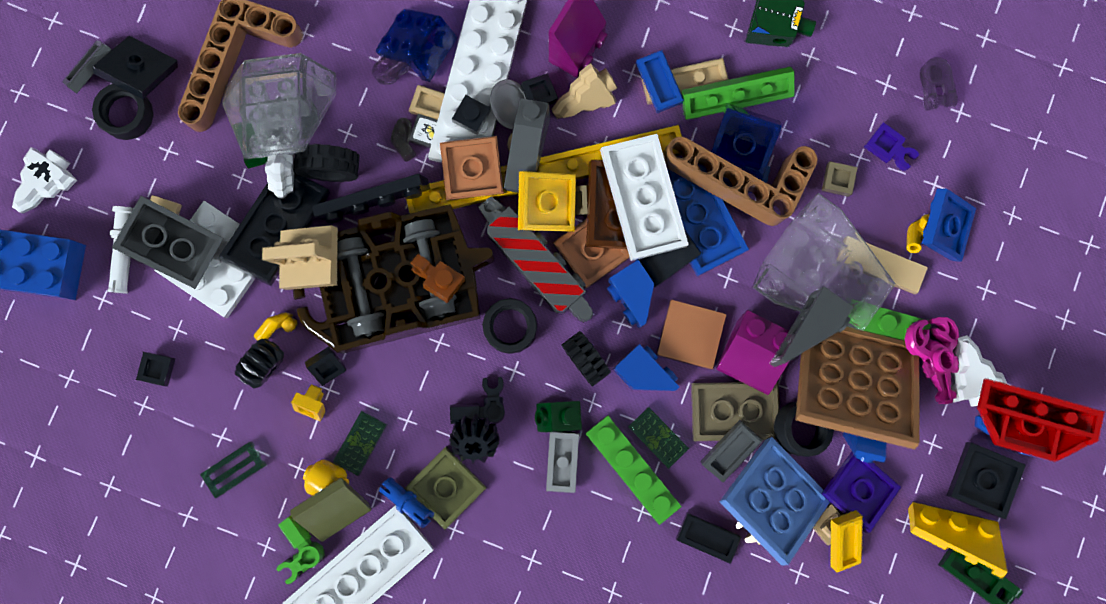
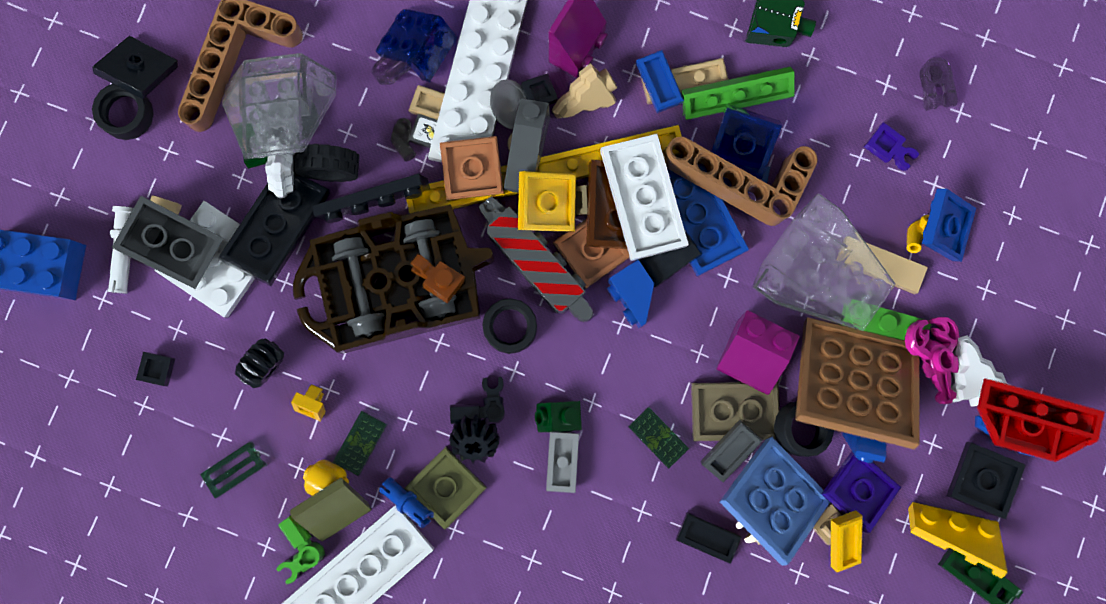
(41, 178): white rock -> none
(83, 69): dark grey tile -> none
(271, 324): yellow arm -> none
(305, 257): tan bracket -> none
(325, 366): black plate -> none
(471, 114): black plate -> none
(586, 358): black tyre -> none
(633, 470): bright green plate -> none
(643, 373): blue slope -> none
(691, 334): nougat tile -> none
(819, 319): dark grey slope -> none
(839, 179): dark tan plate -> none

